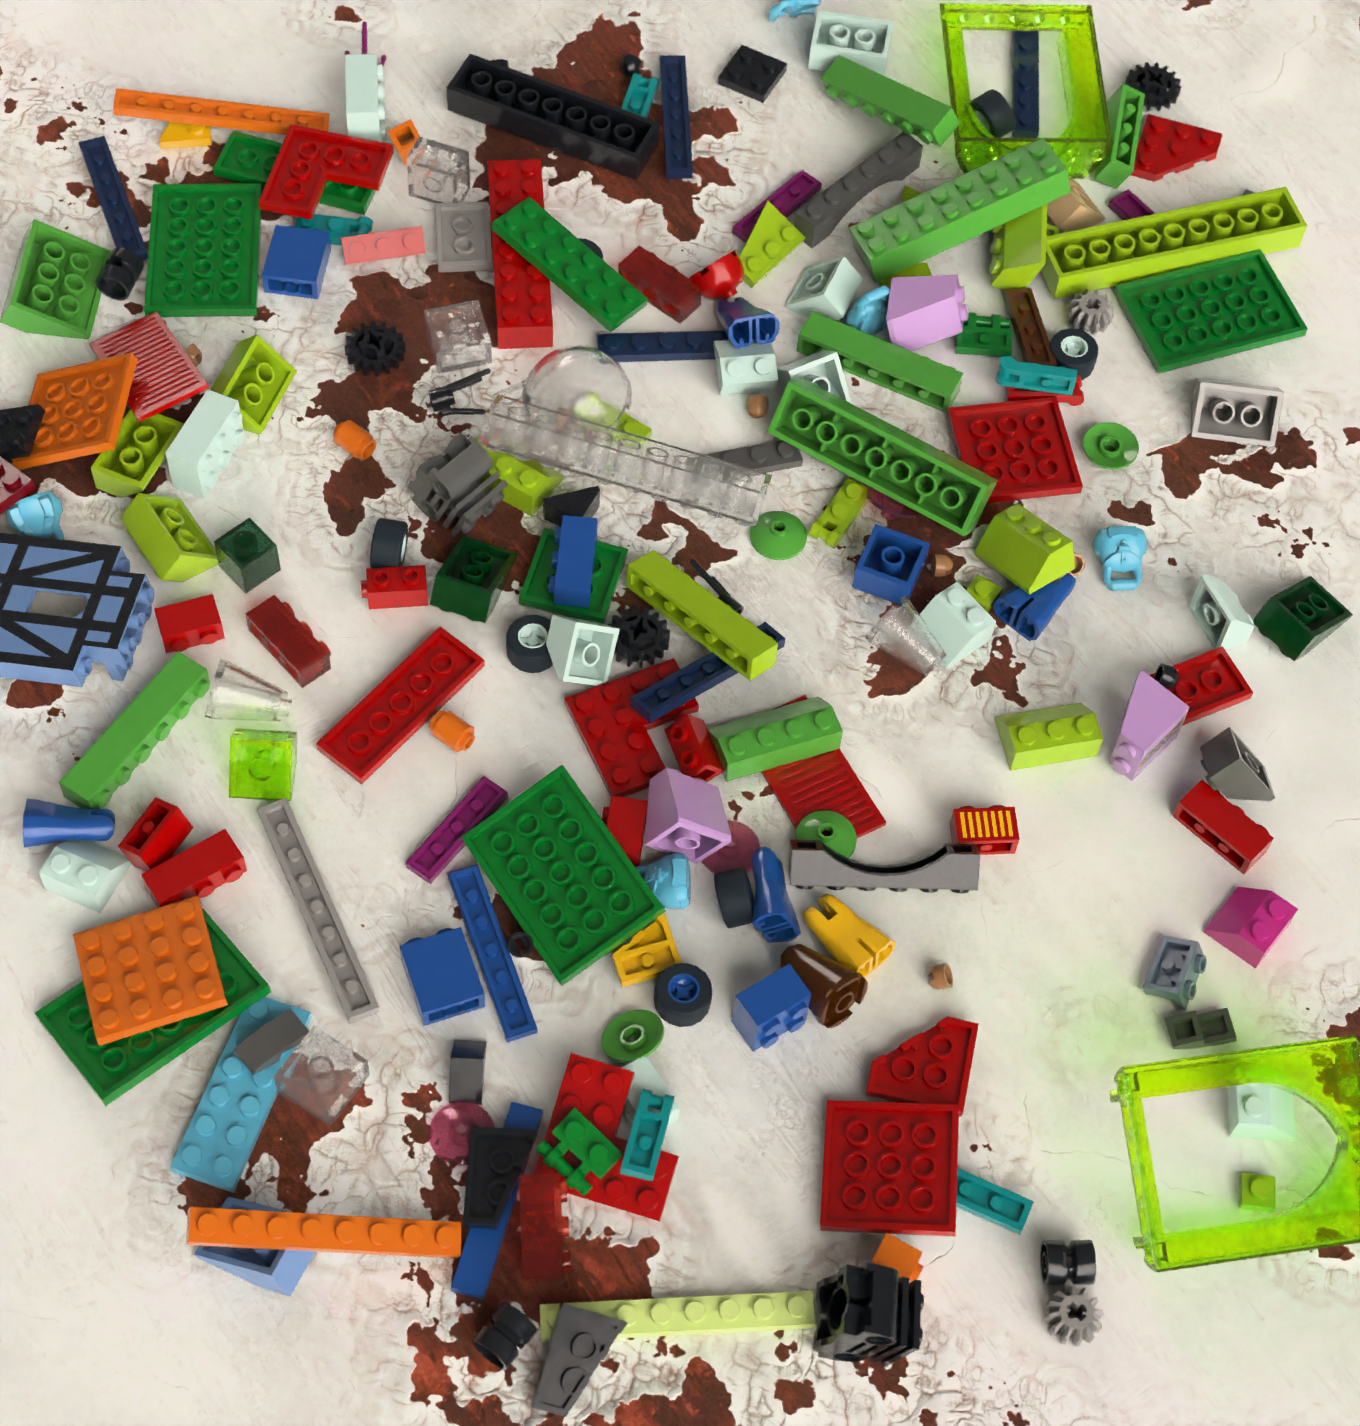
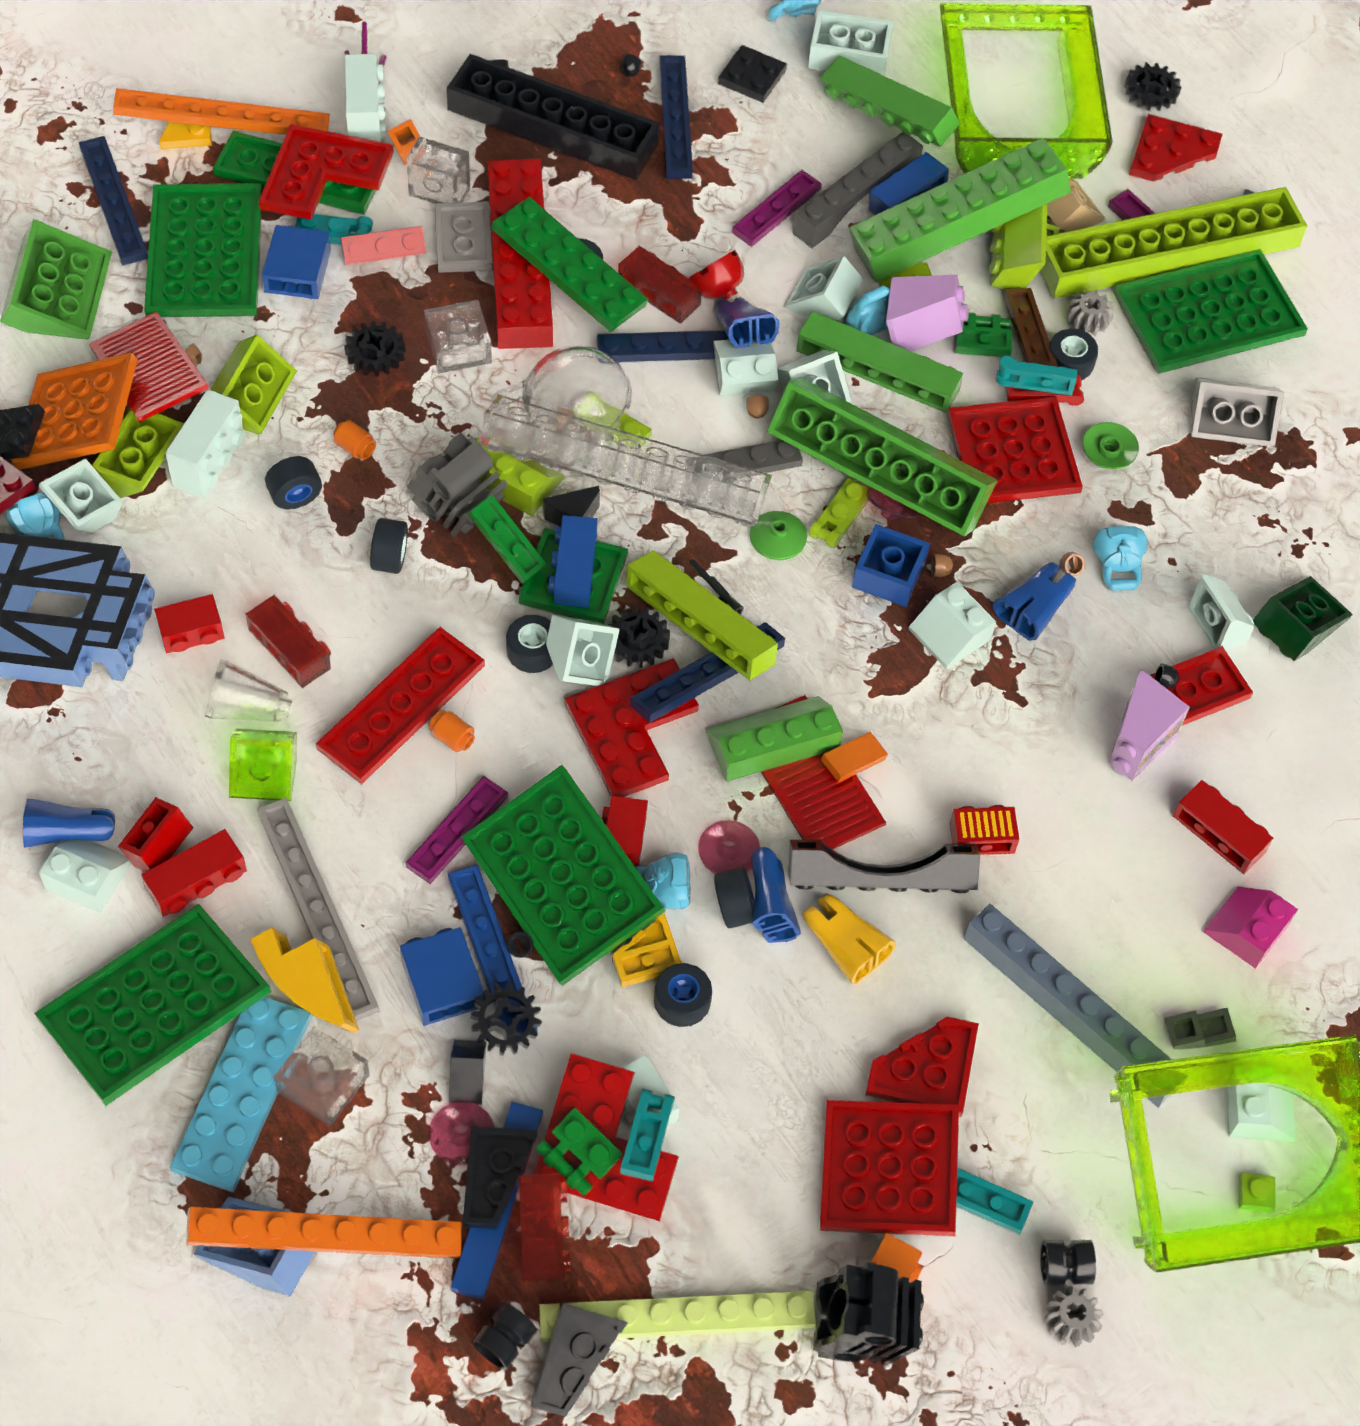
(83, 497): none -> light aqua slope
(119, 273): black wheel -> none
(135, 733): bright green brick -> none
(149, 970): orange plate -> none
(169, 537): lime slope -> none
(247, 555): clear green head -> none
(270, 1041): dark grey slope -> none
(293, 482): none -> black wheel
(306, 977): none -> yellow slope
(395, 587): red brick -> none
(443, 396): black plant -> none
(472, 579): dark green slope -> none
(502, 1005): none -> black gear
(506, 538): none -> green plate
(632, 1036): bright green dish -> none
(640, 95): teal plate -> none
(685, 816): lavender slope -> none
(693, 748): red brick -> none
(768, 244): lime wing -> none
(771, 1008): blue brick -> none
(831, 984): reddish brown cone -> none
(843, 833): bright green dish -> none
(854, 757): none -> orange tile
(908, 639): clear cone -> none
(912, 180): none -> blue brick
(941, 976): medium nougat hinge -> none
(984, 591): lime plate -> none
(994, 113): black wheel -> none
(1025, 83): dark blue plate -> none
(1025, 549): lime slope -> none
(1049, 735): lime slope -> none
(1061, 993): none -> sand blue brick
(1125, 117): bright green brick -> none
(1175, 970): sand blue bracket -> none
(1235, 768): dark grey slope -> none

